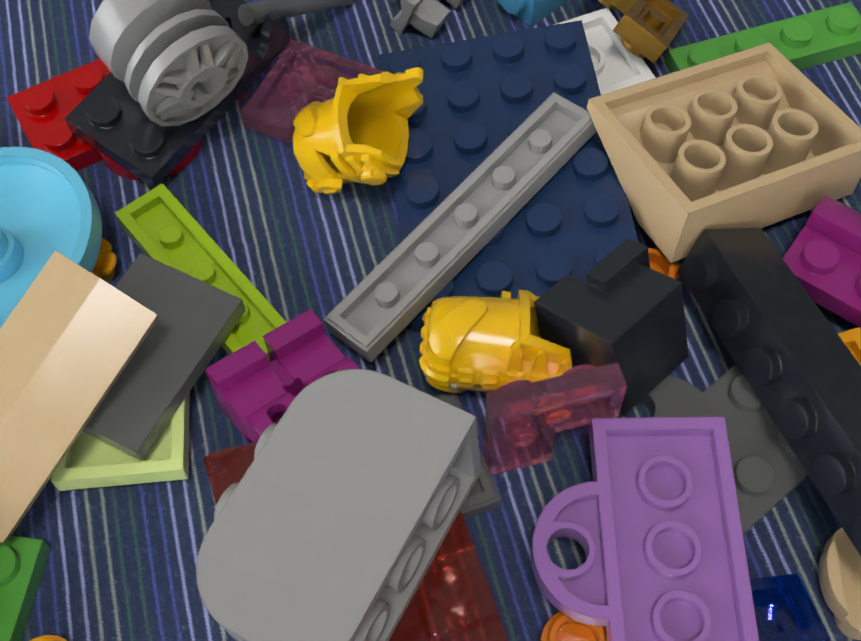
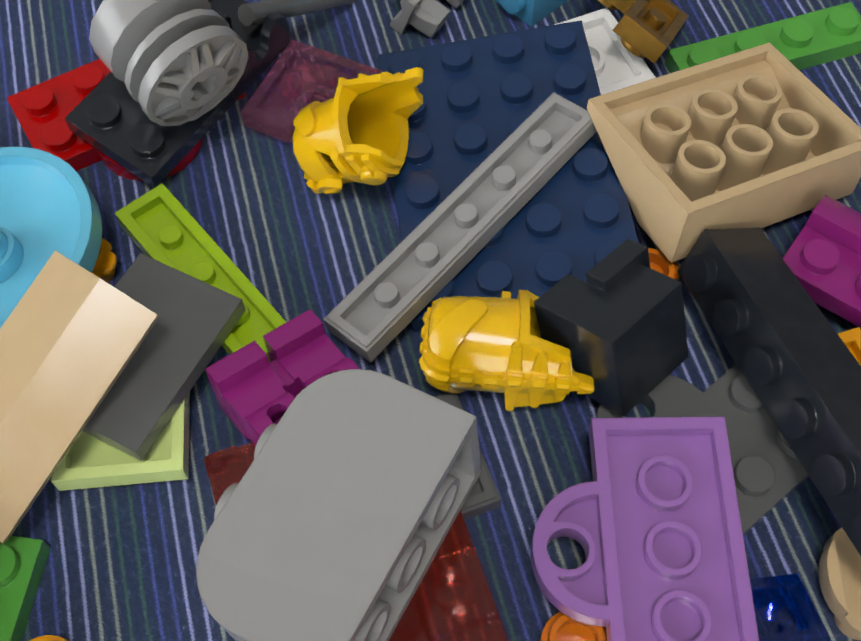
(527, 414): clear pink plate -> none

